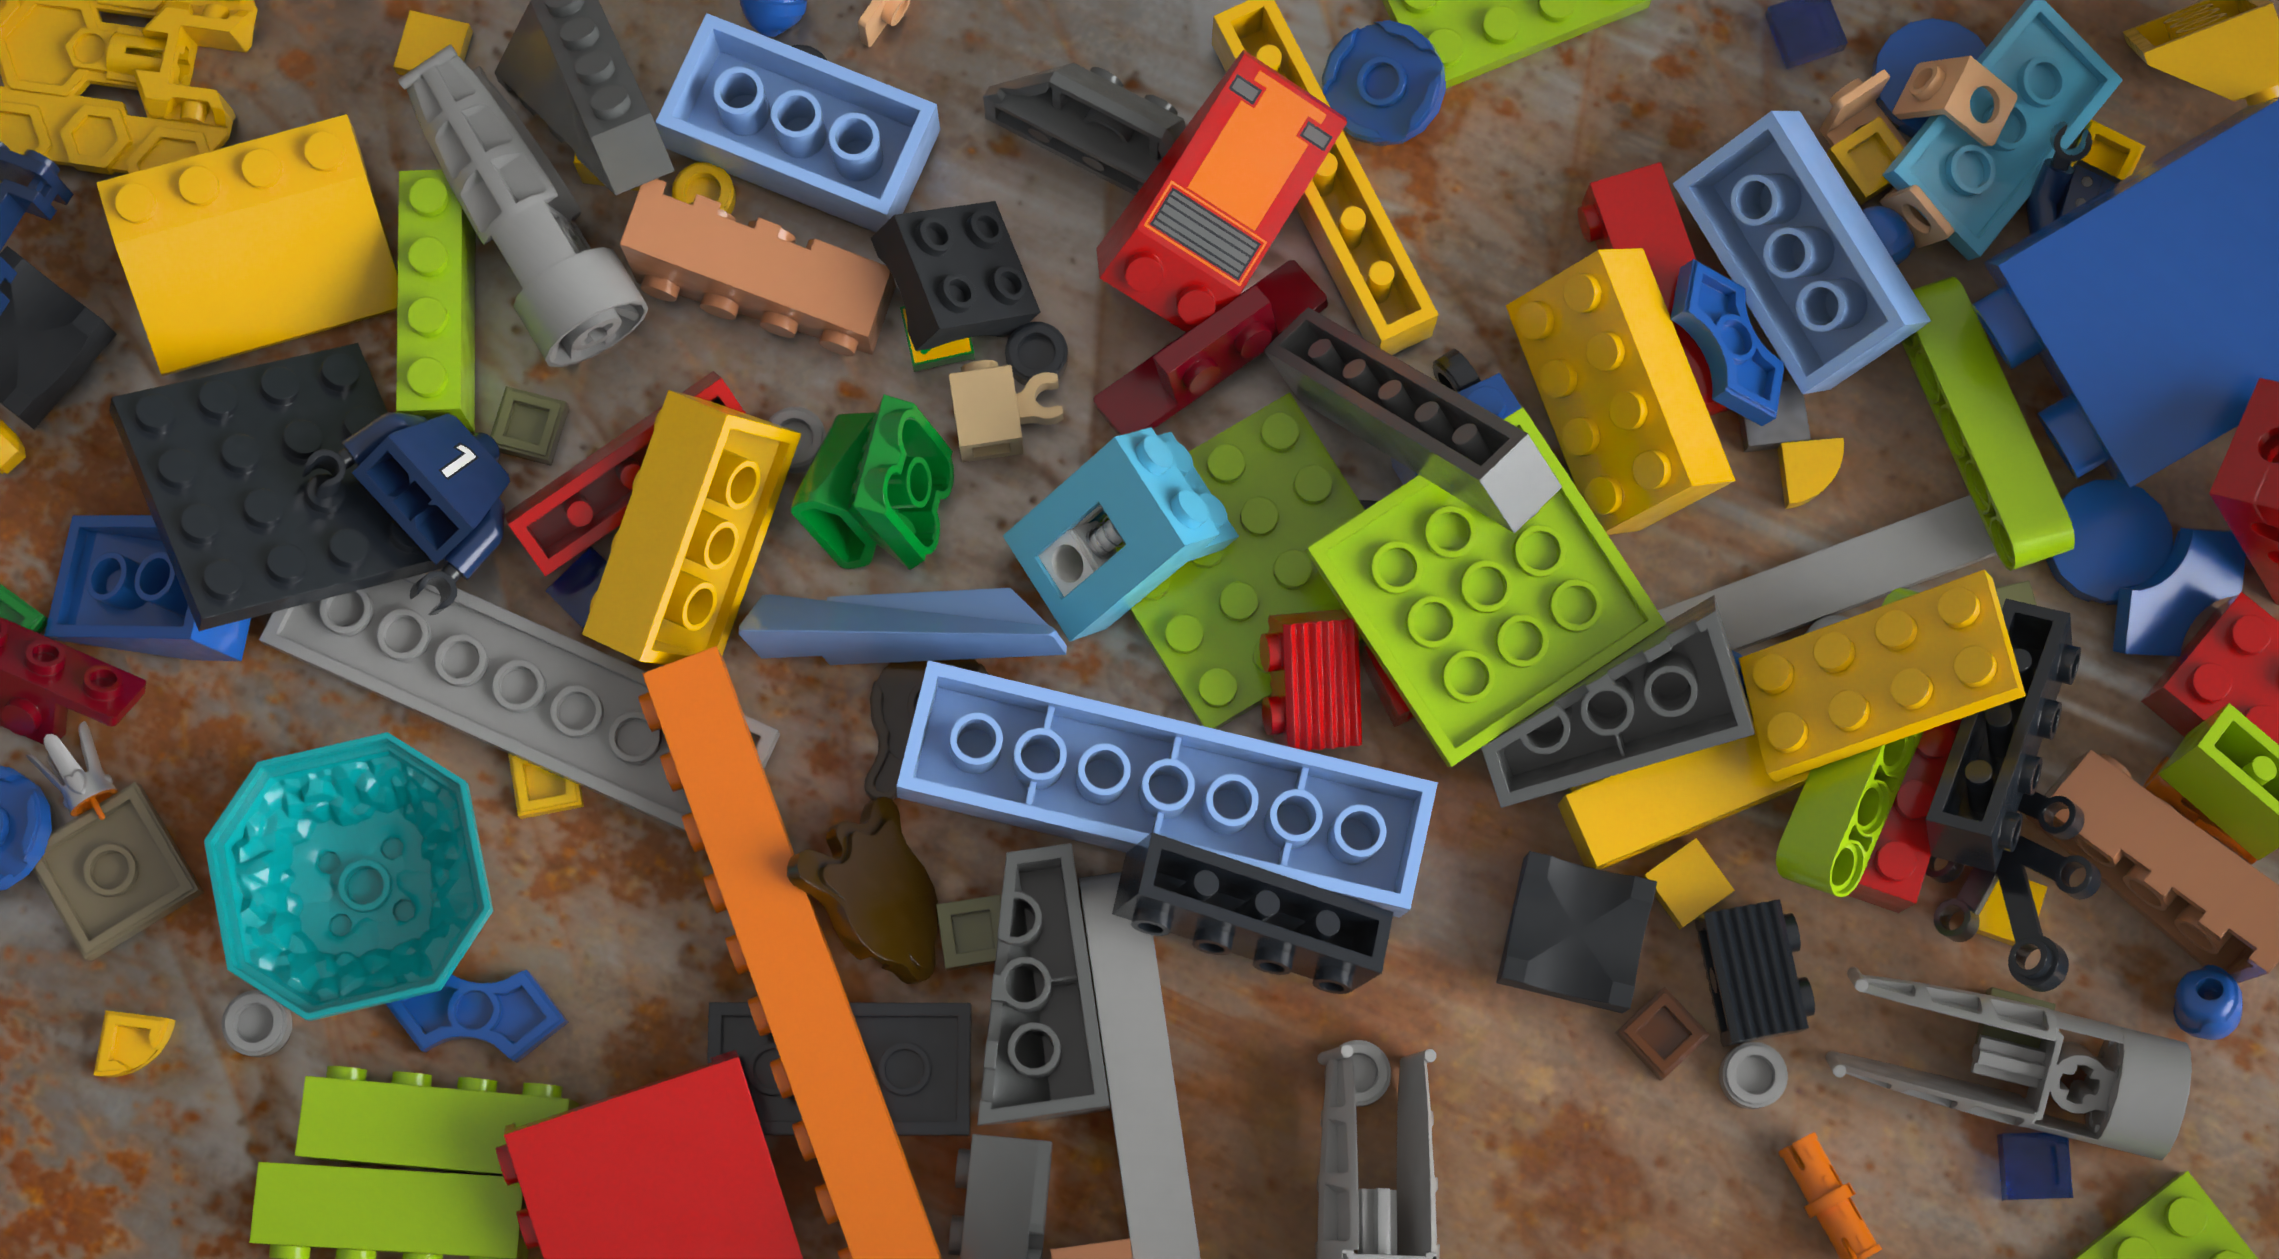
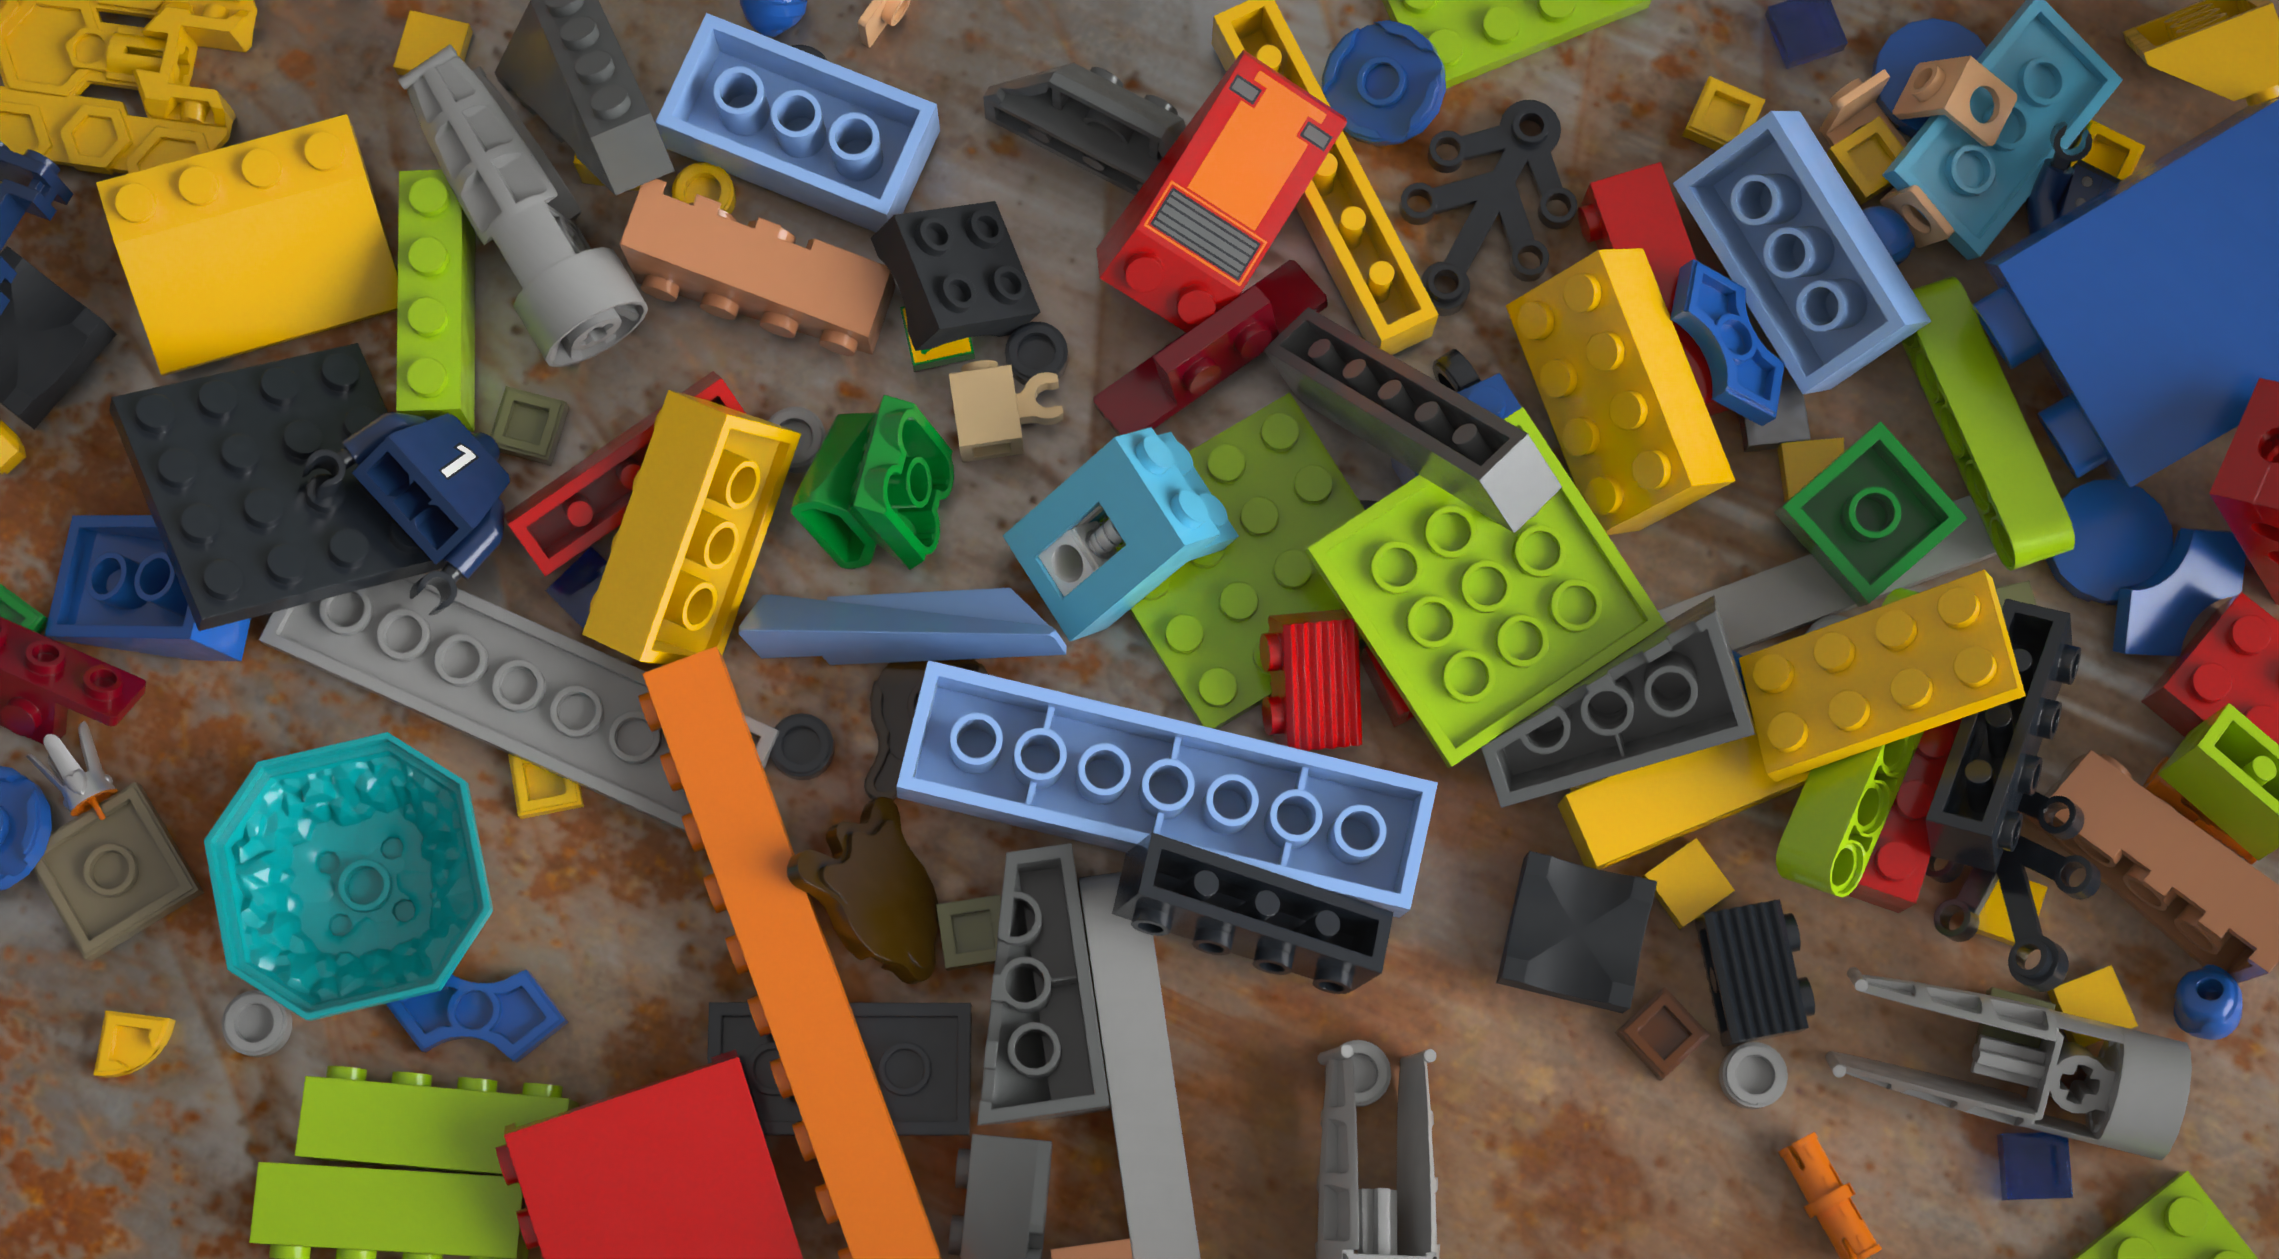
(803, 747): none -> black tile
(1493, 195): none -> black plant
(1721, 114): none -> yellow tile
(1870, 515): none -> green brick
(2096, 998): none -> yellow tile

